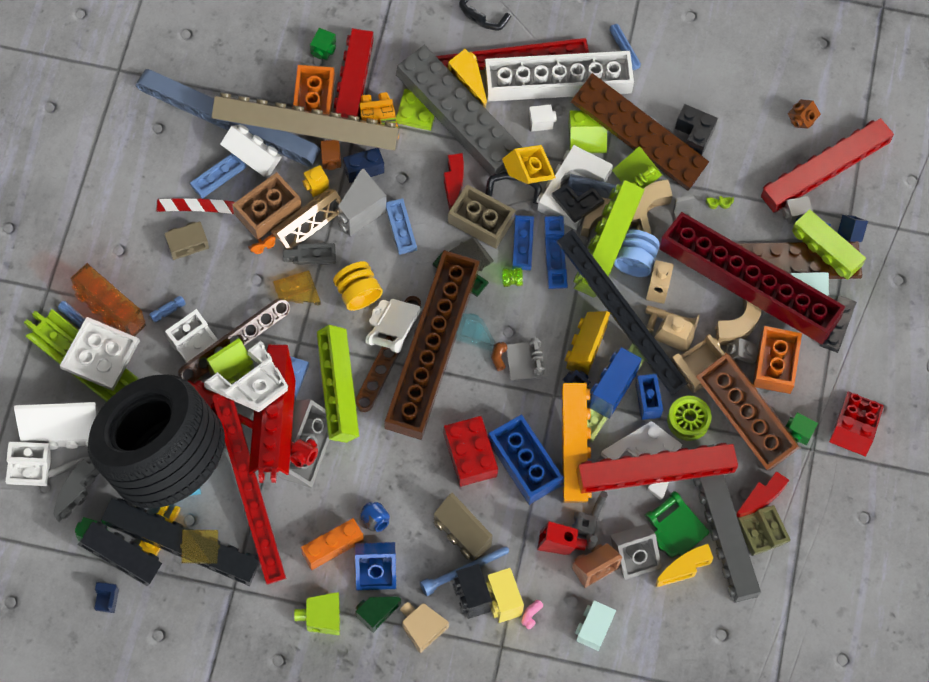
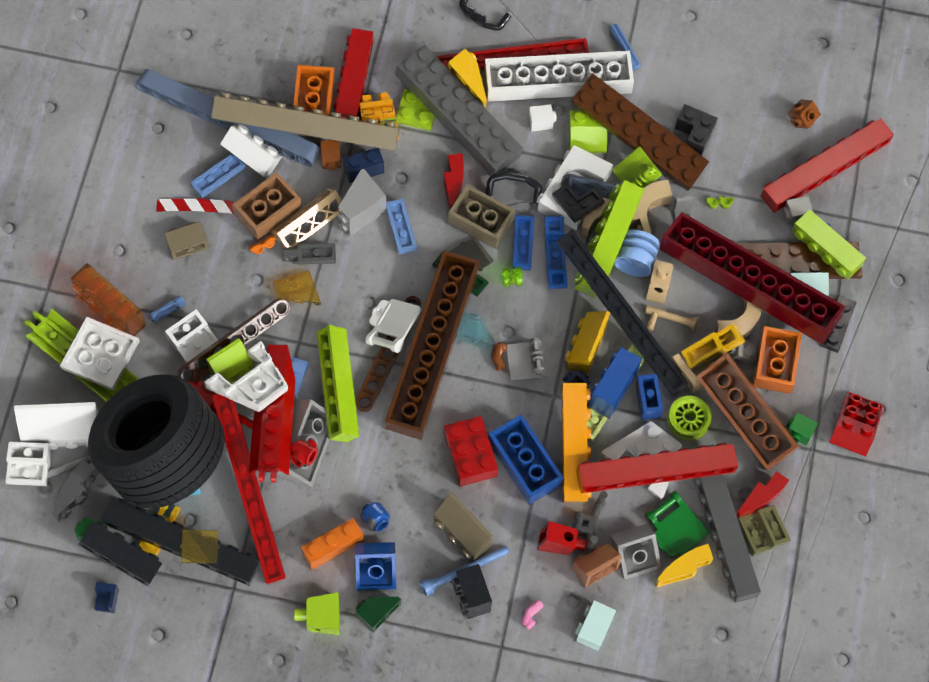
(71, 313): medium blue axle -> none
(315, 181): yellow brick -> none
(323, 44): green brick -> none
(357, 285): yellow wheel -> none
(422, 625): tan torso -> none
(505, 595): light yellow brick -> none
(529, 165): yellow slope -> none
(675, 332): tan torso -> none
(713, 346): none -> yellow slope
(852, 228): dark blue panel -> none

